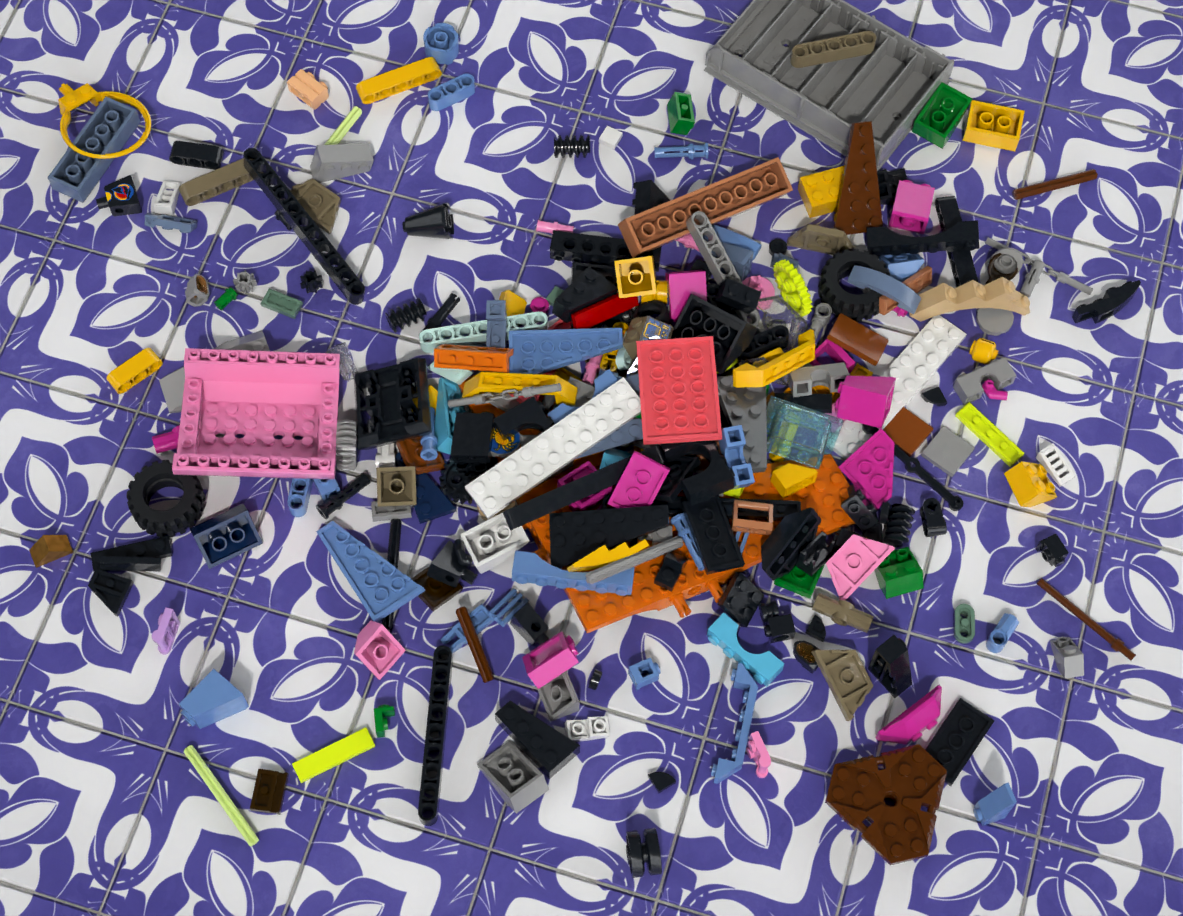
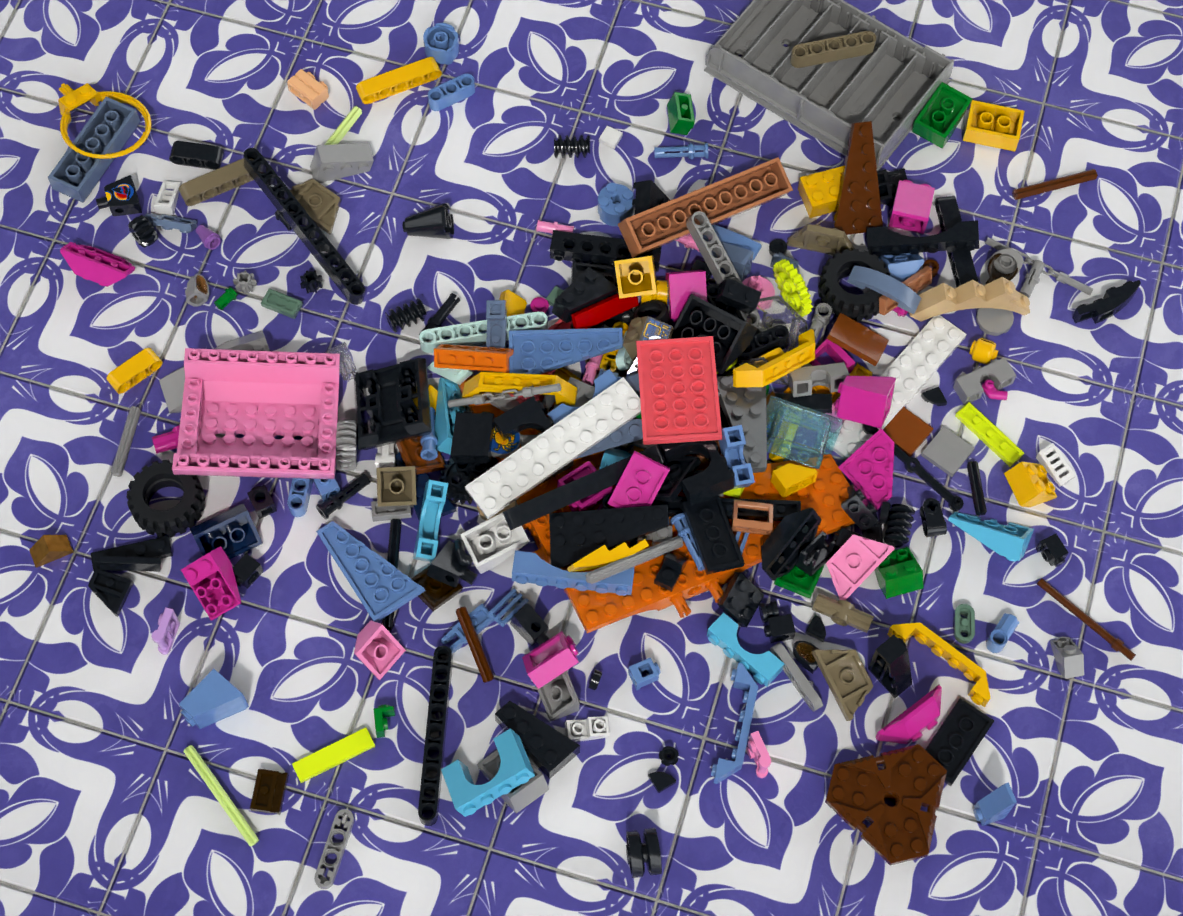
(96, 264): none -> dark pink wedge
(125, 442): none -> light grey axle
(143, 231): none -> black gear
(209, 238): none -> medium lavender cone
(213, 582): none -> dark pink slope
(247, 571): none -> black brick
(264, 508): none -> black brick
(337, 849): none -> light grey beam
(430, 515): none -> medium azure arch
(513, 771): none -> medium azure arch
(615, 204): none -> medium blue brick
(668, 750): none -> black plate
(797, 677): none -> light grey beam
(934, 264): none -> reddish brown bush
(976, 488): none -> black axle
(980, 692): none -> yellow slope
(1005, 540): none -> medium azure wedge

